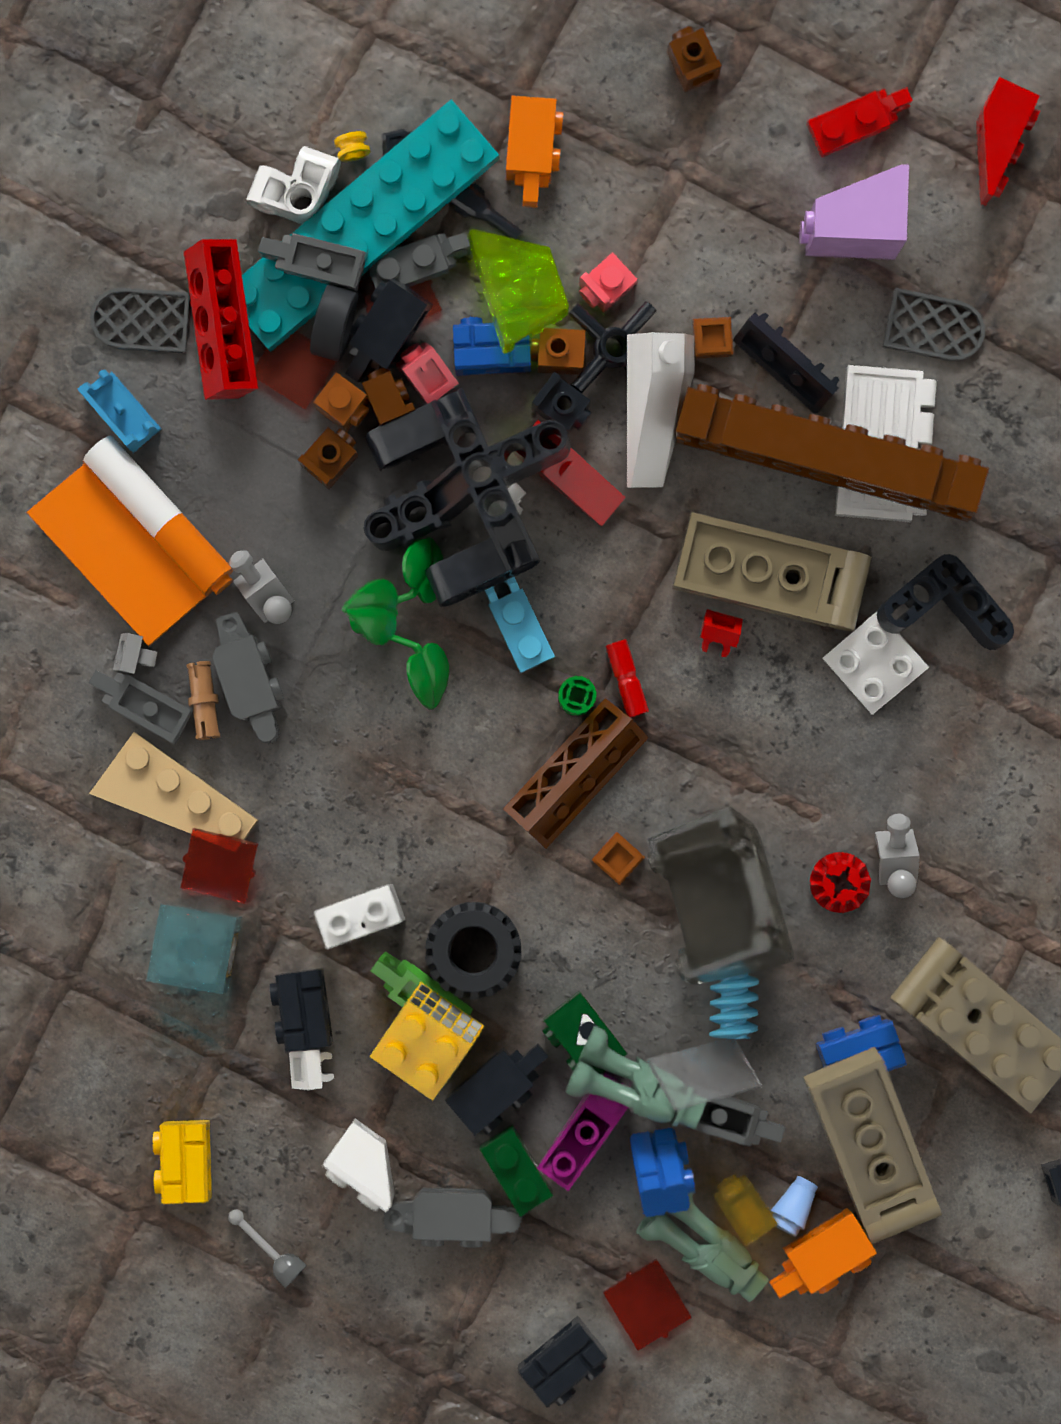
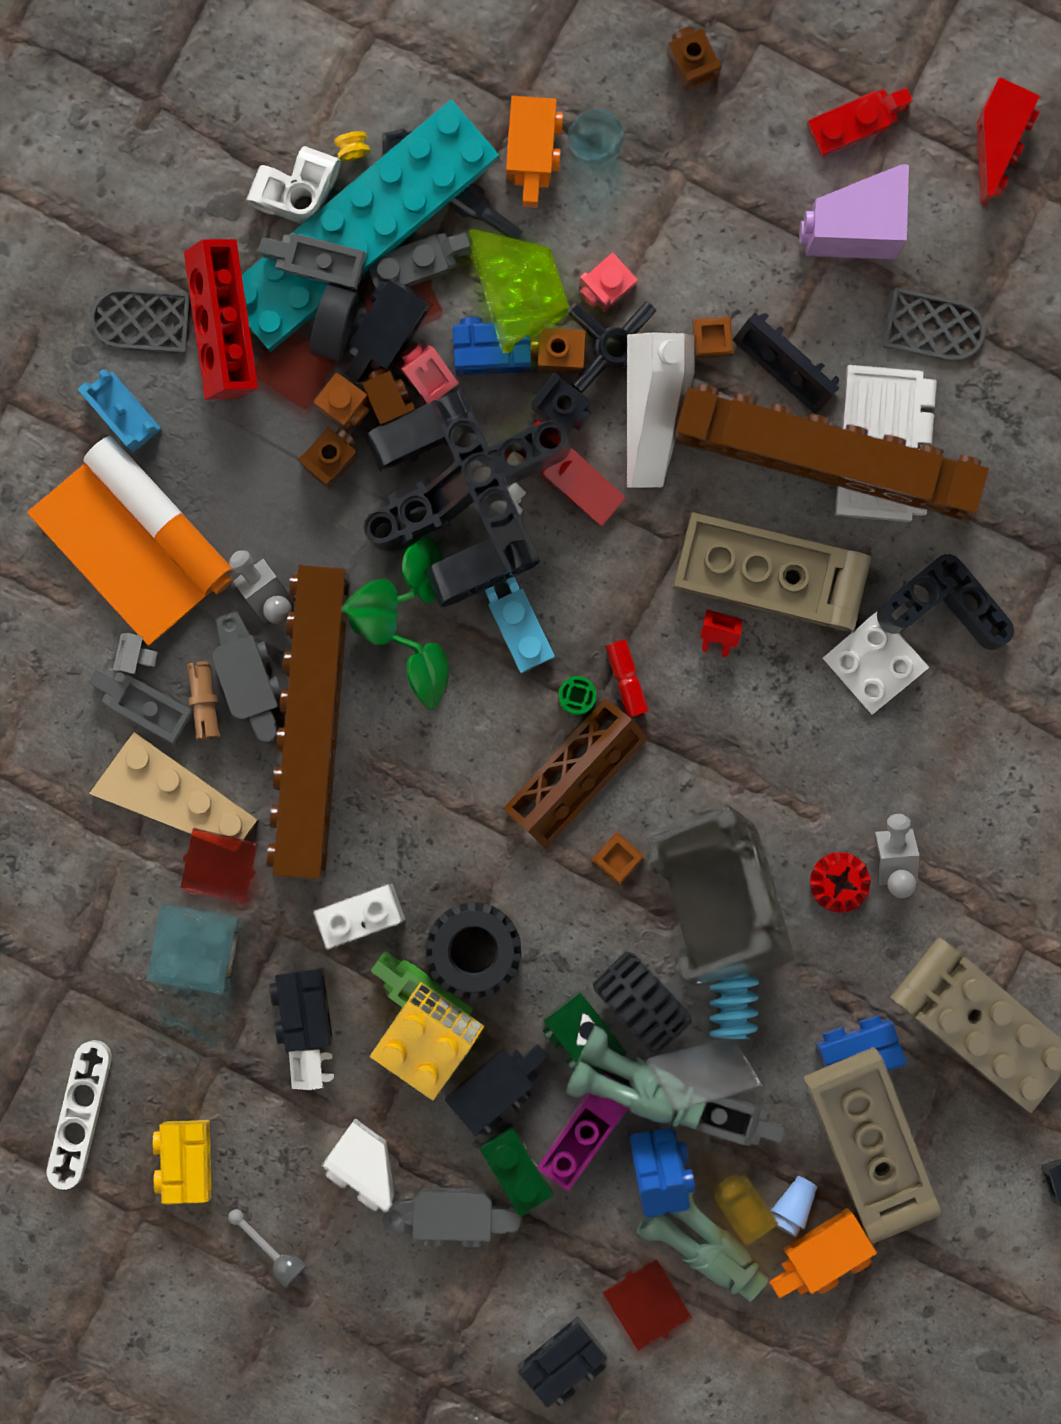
(83, 1115): none -> white beam
(310, 722): none -> reddish brown brick
(596, 137): none -> clear light blue hair
(642, 1002): none -> black tyre

